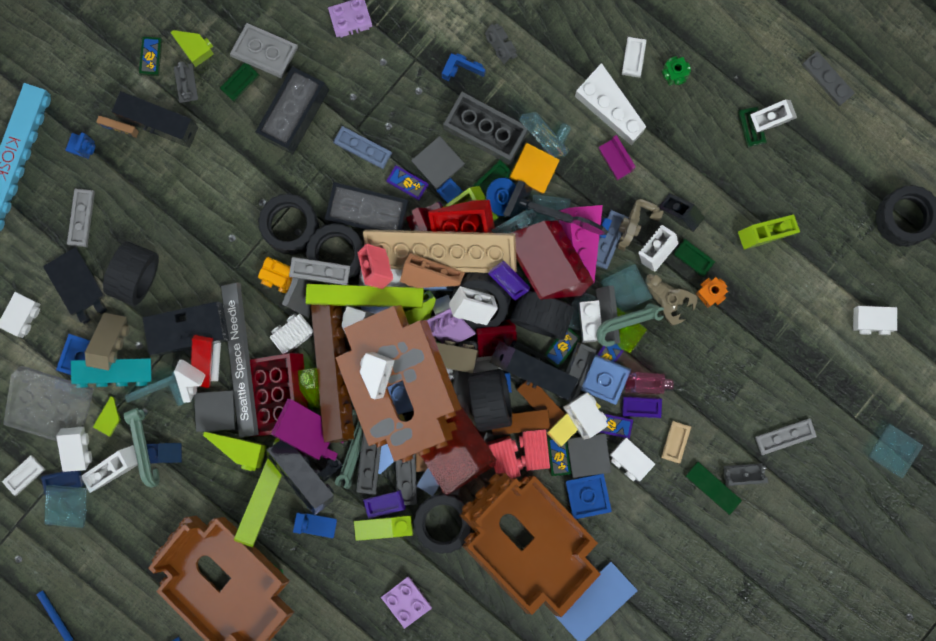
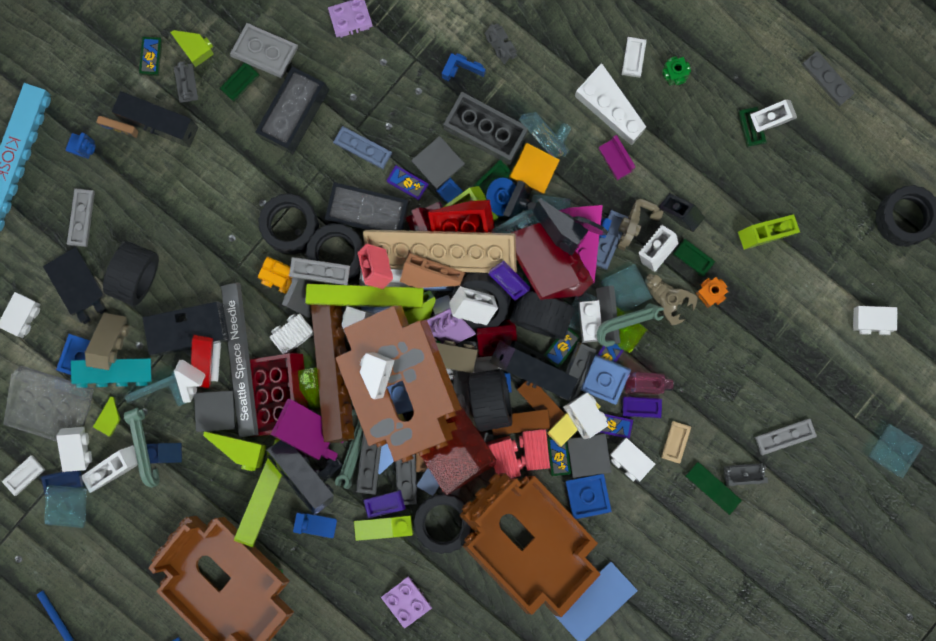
(562, 229): none -> black slope

